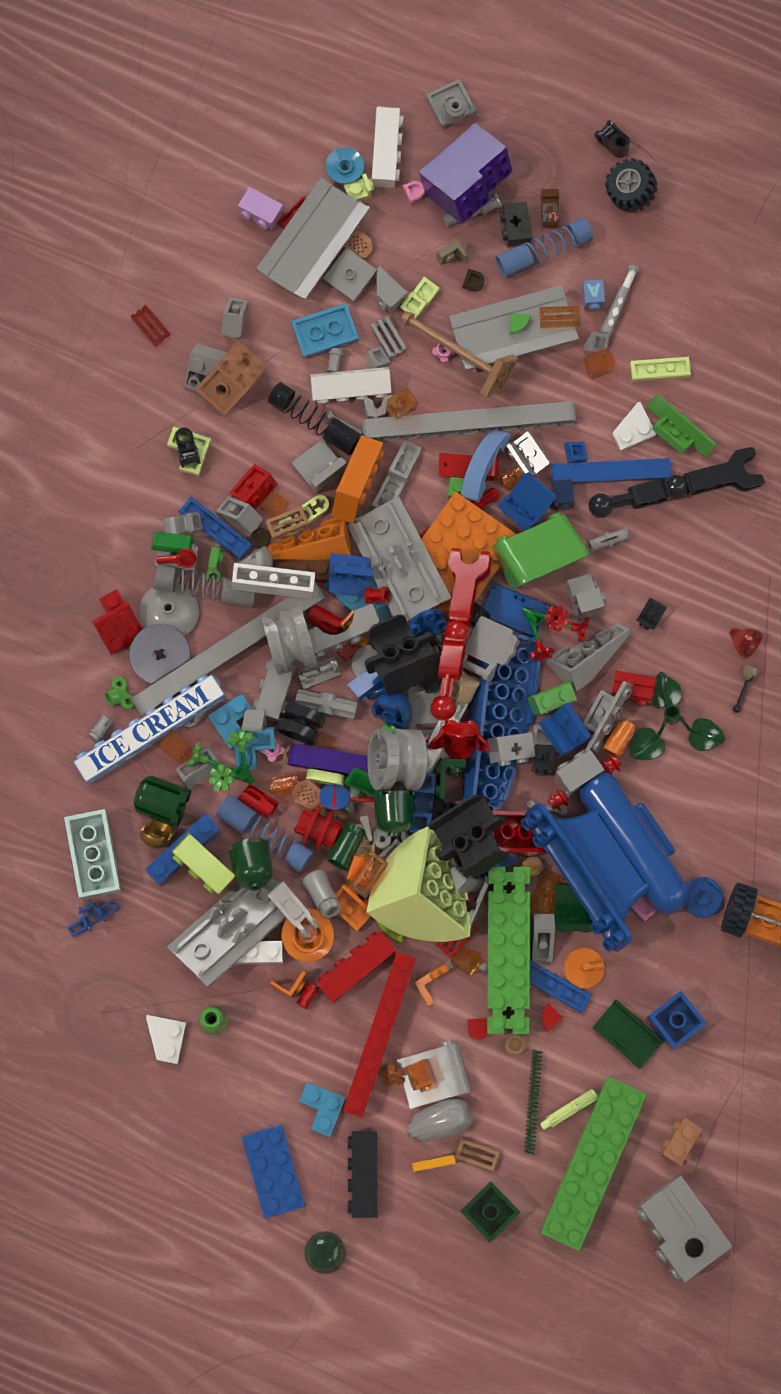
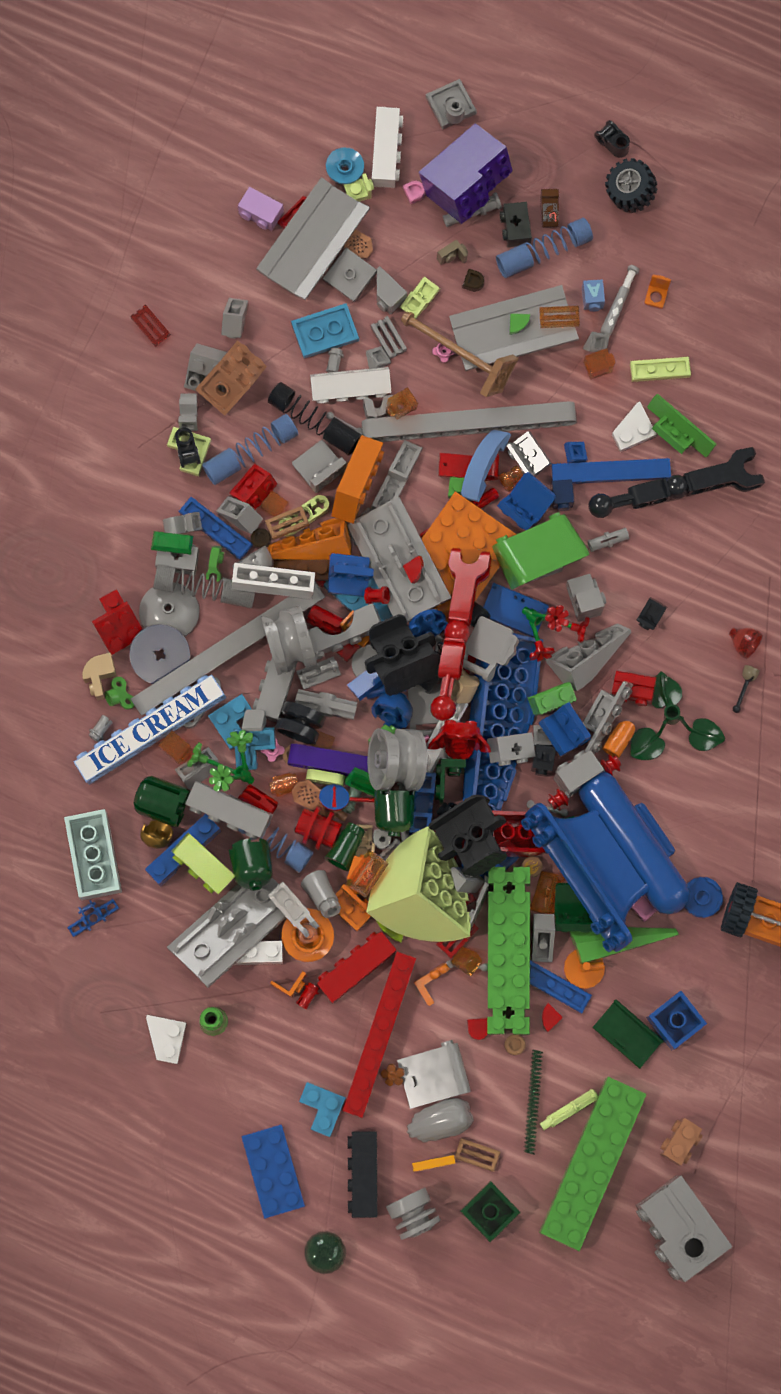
(95, 670): none -> tan brick
(185, 558): red plate -> none
(188, 411): none -> light grey leg
(226, 463): none -> medium blue piece
(228, 809): none -> light grey brick
(366, 824): light grey piece -> none
(413, 1214): none -> light grey wheel
(414, 568): none -> red tile
(421, 1075): clear orange brick -> none
(590, 946): none -> bright green wedge
(660, 285): none -> orange bracket

